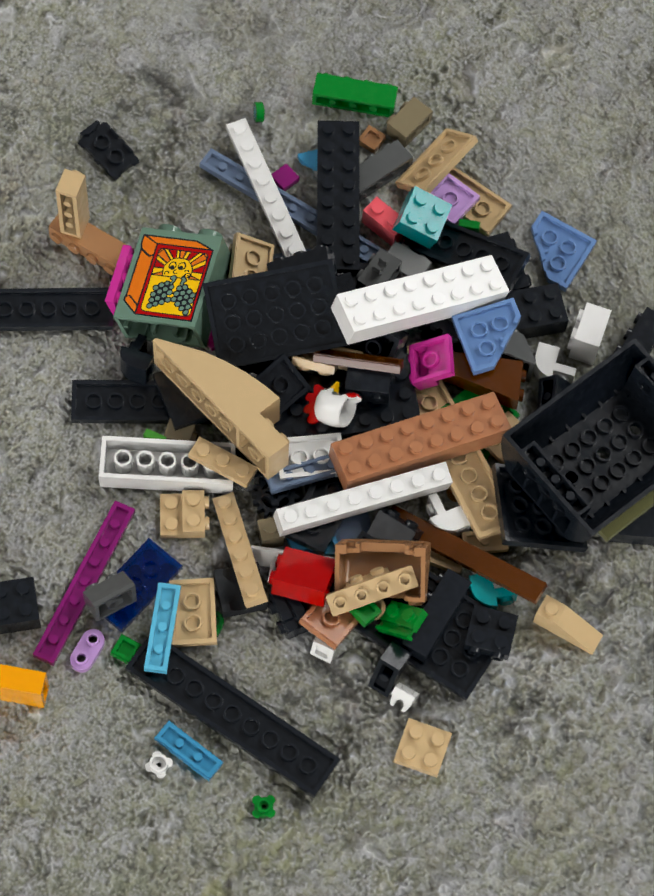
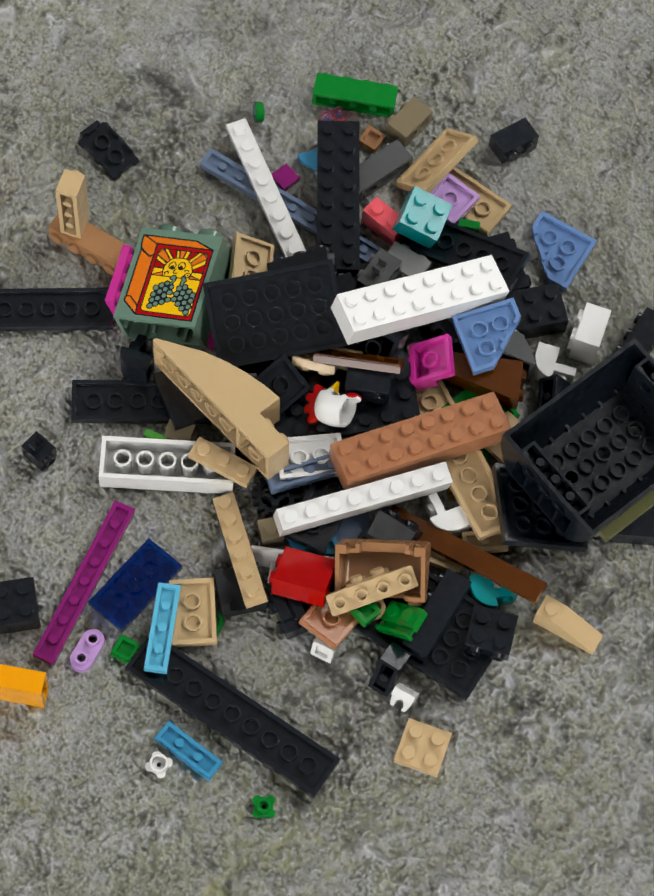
(39, 451): none -> black brick
(110, 595): dark grey slope -> none
(184, 514): tan plate -> none
(334, 114): none -> clear pink tile
(513, 140): none -> black brick

